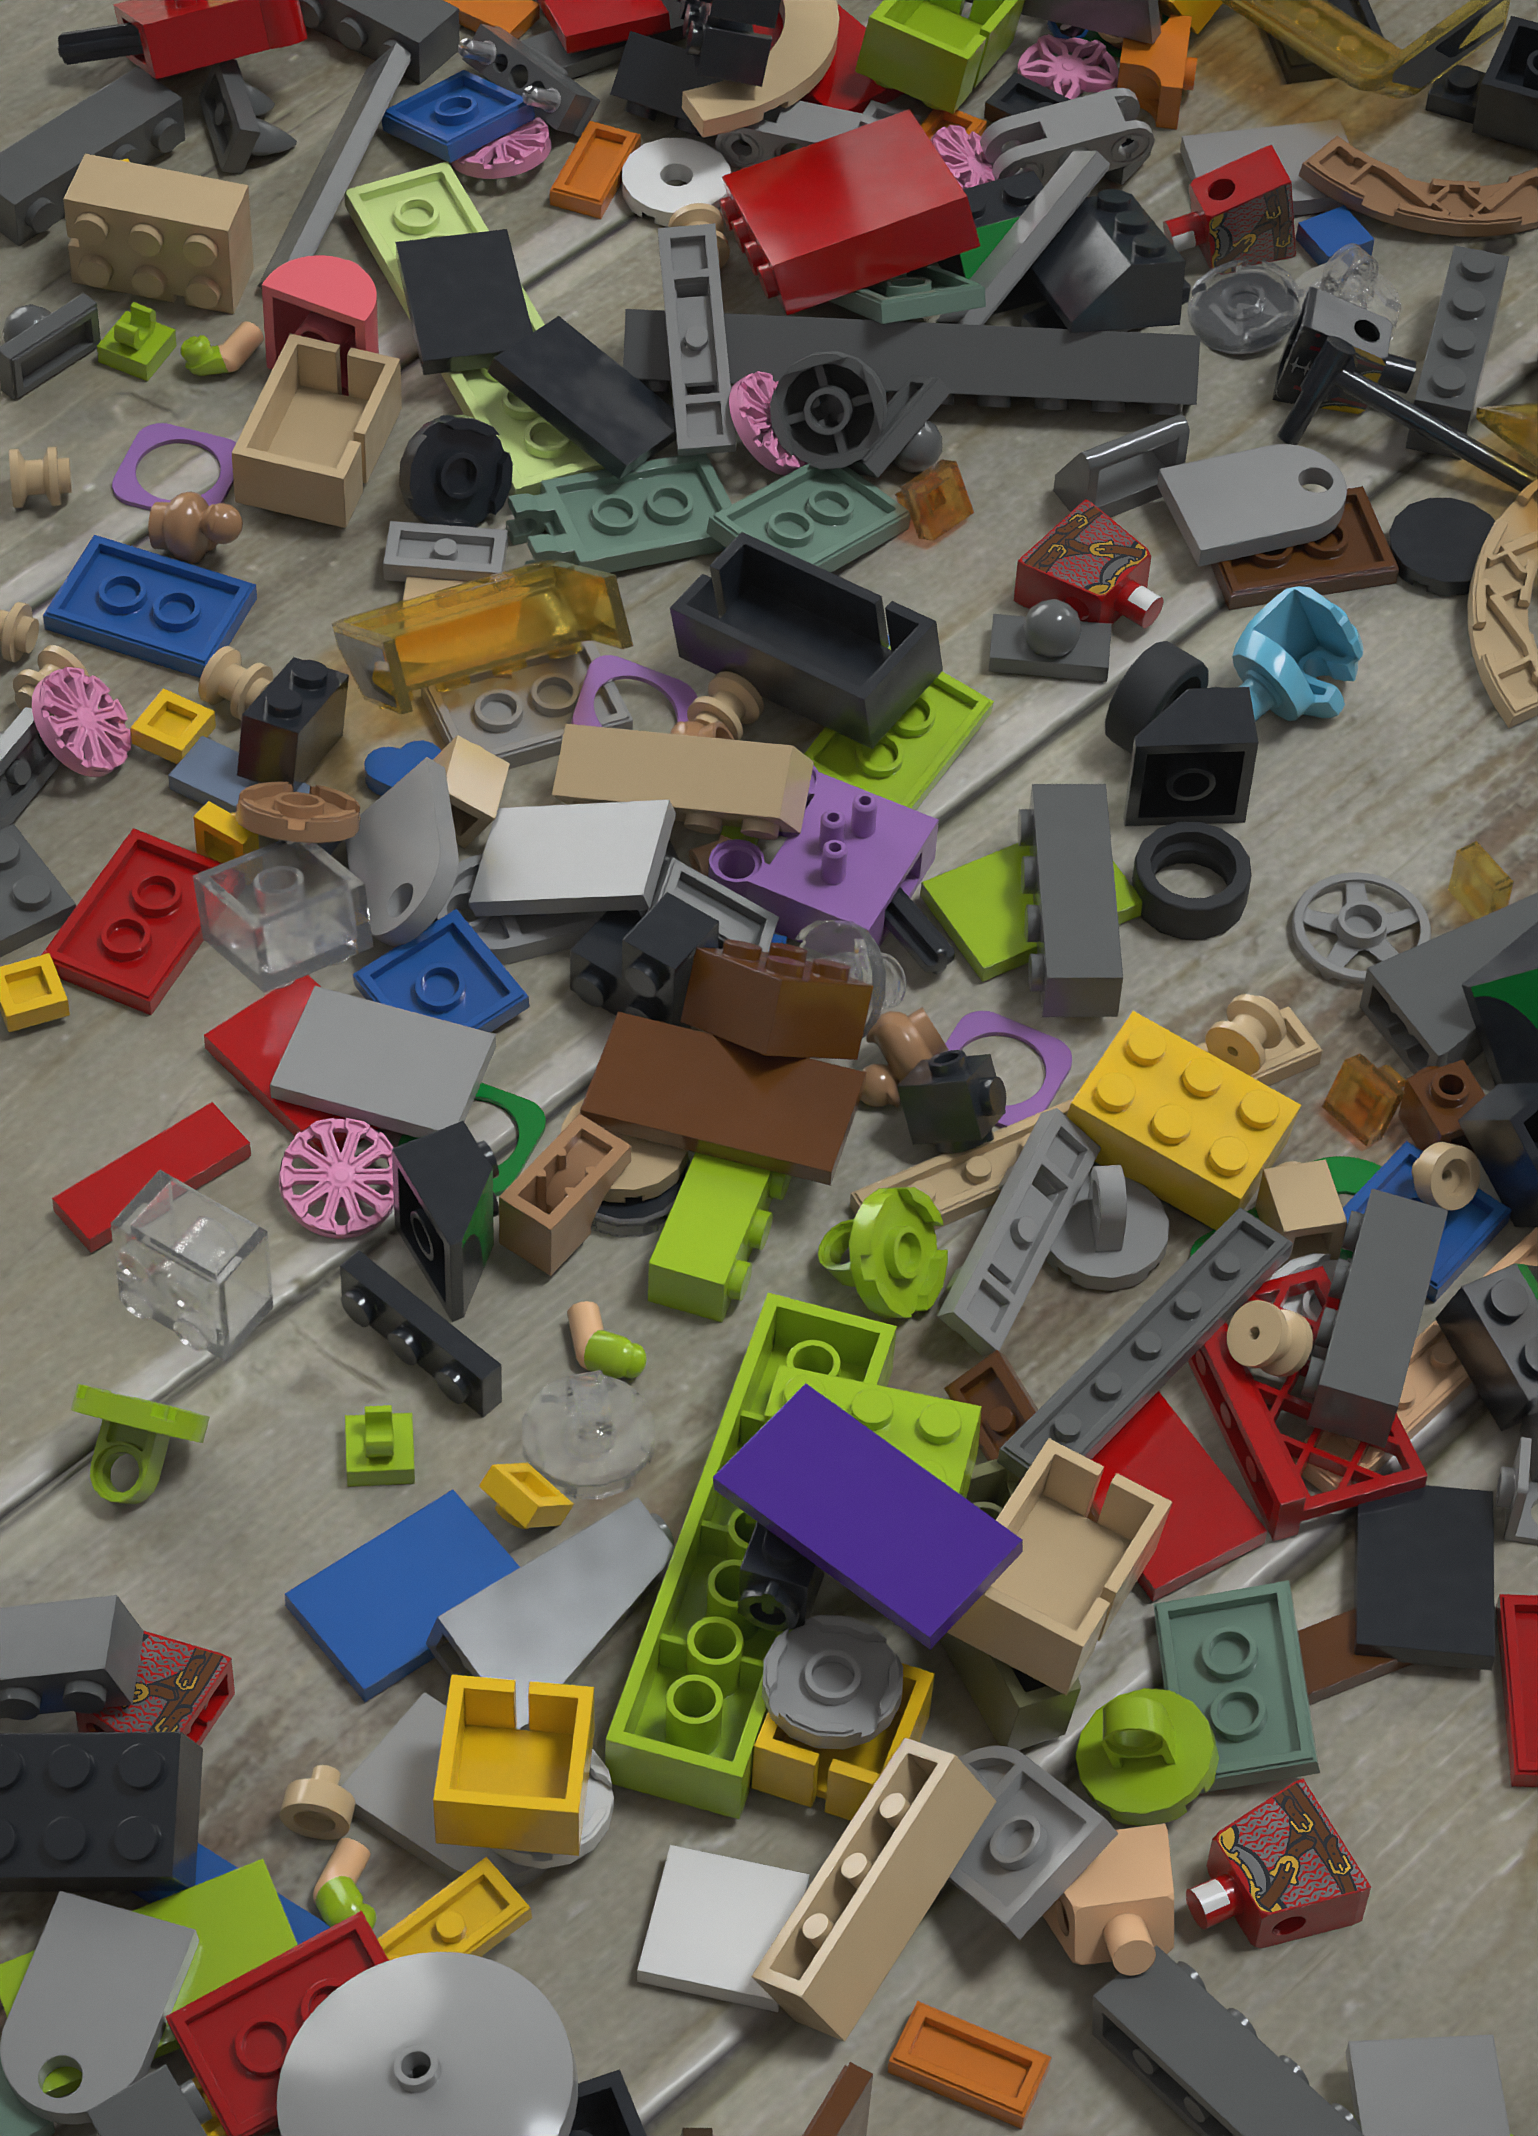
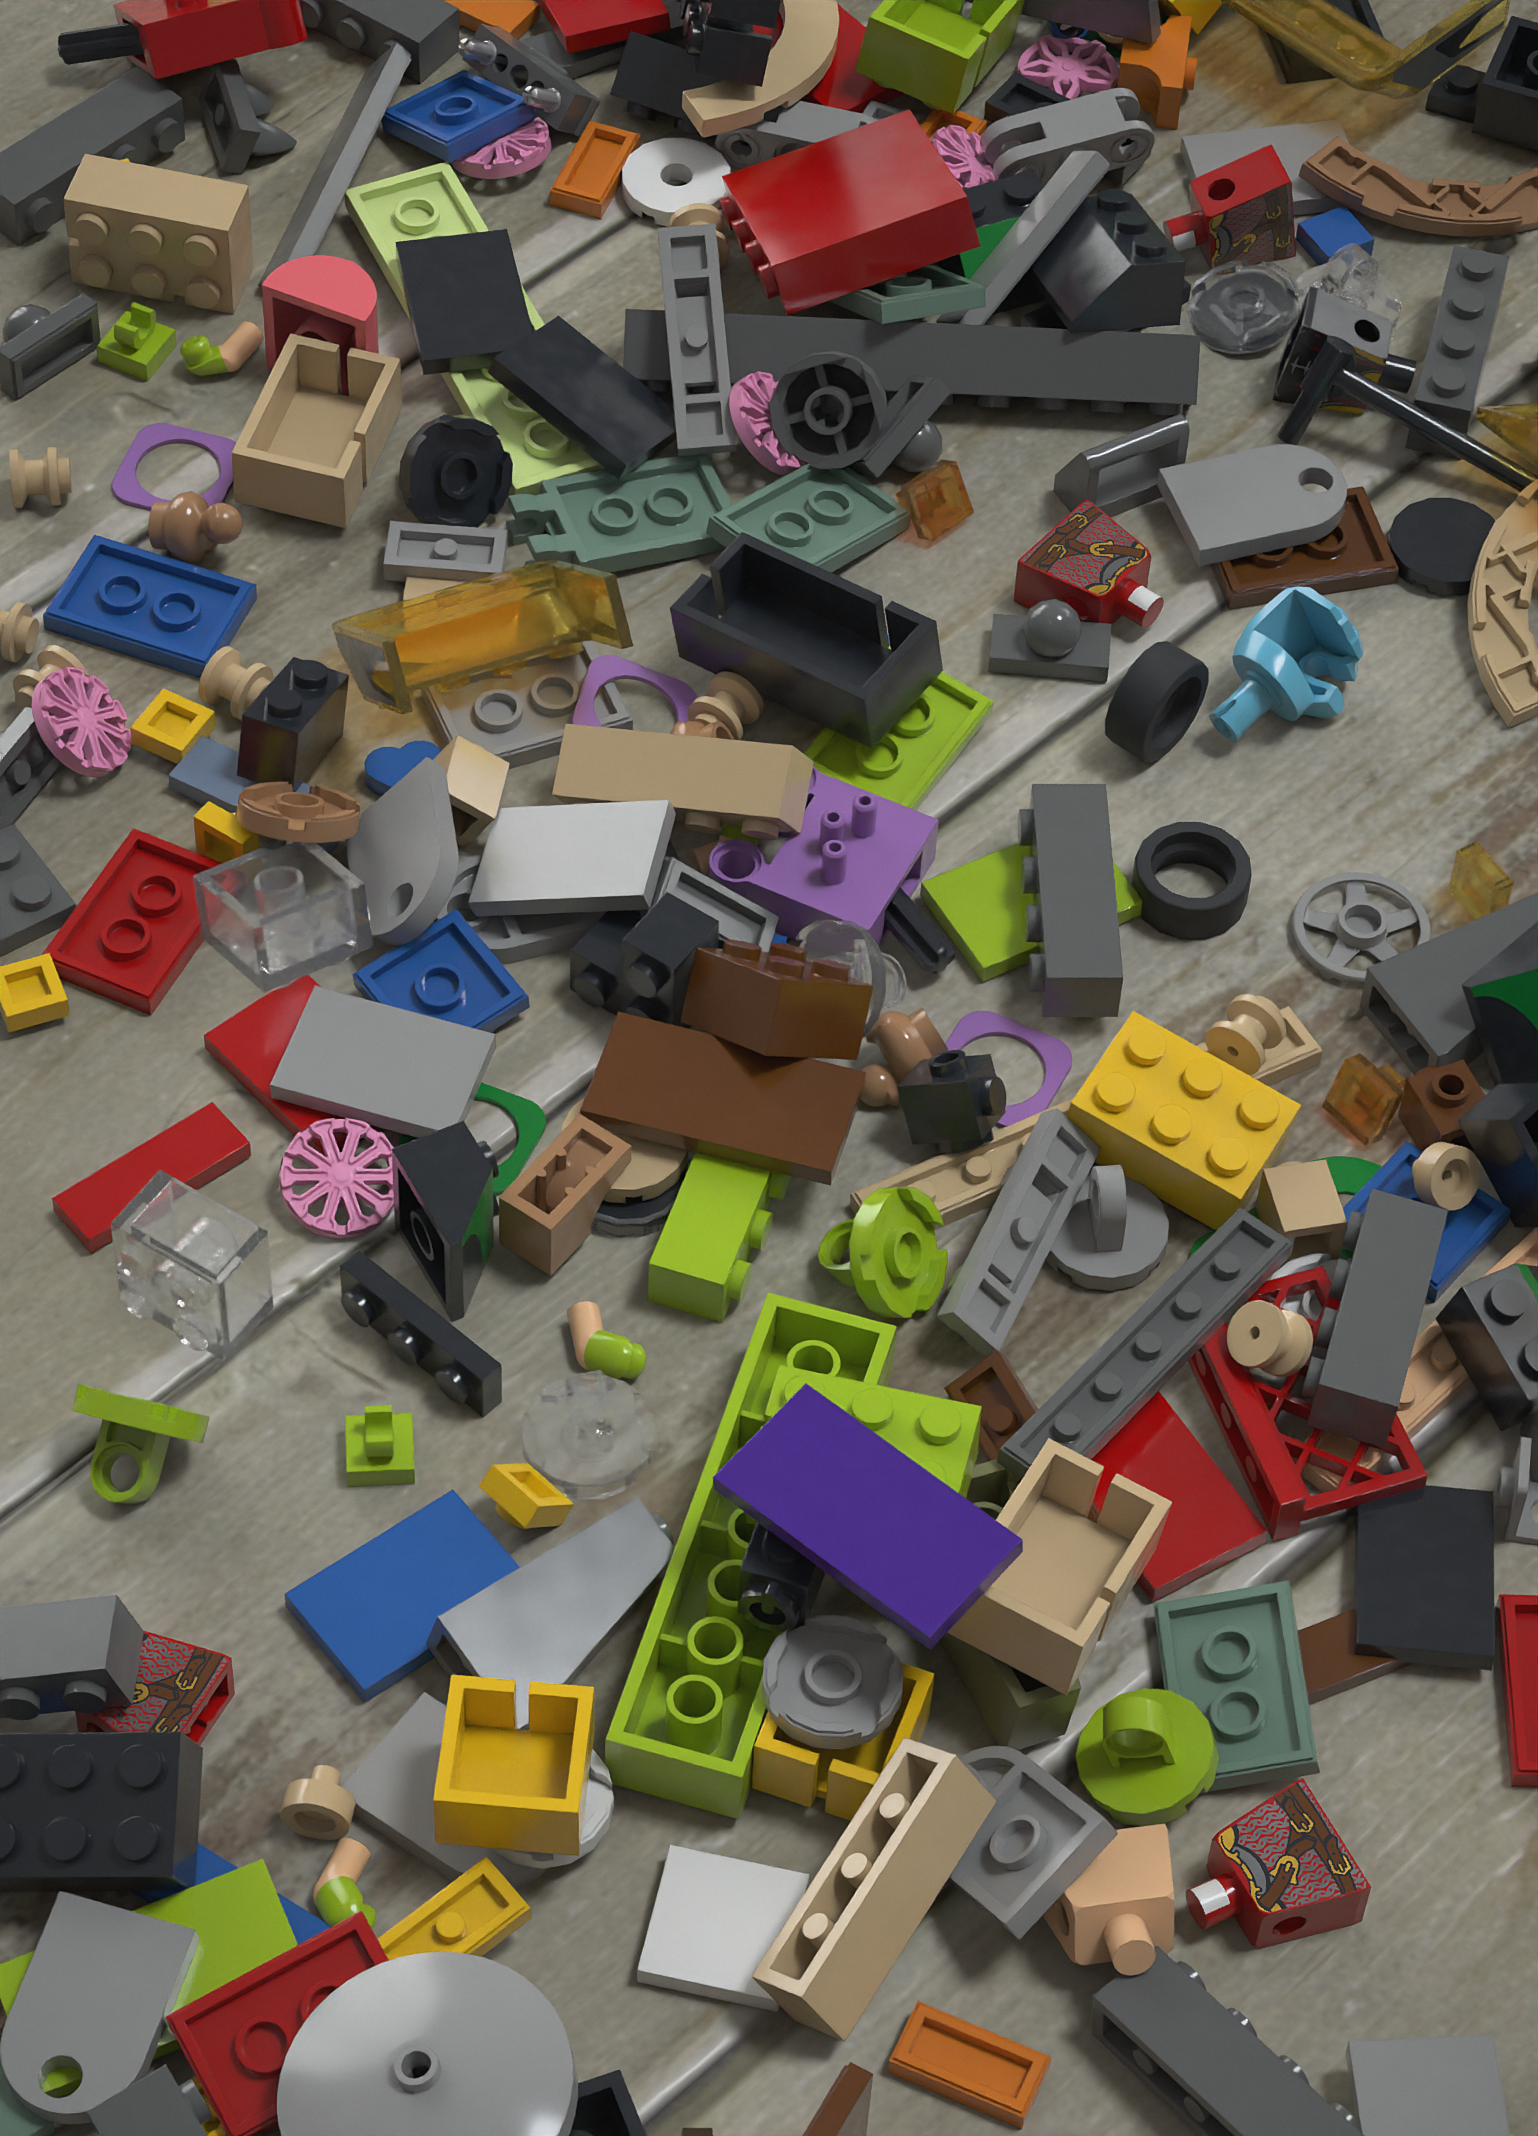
(1194, 761): black slope -> none

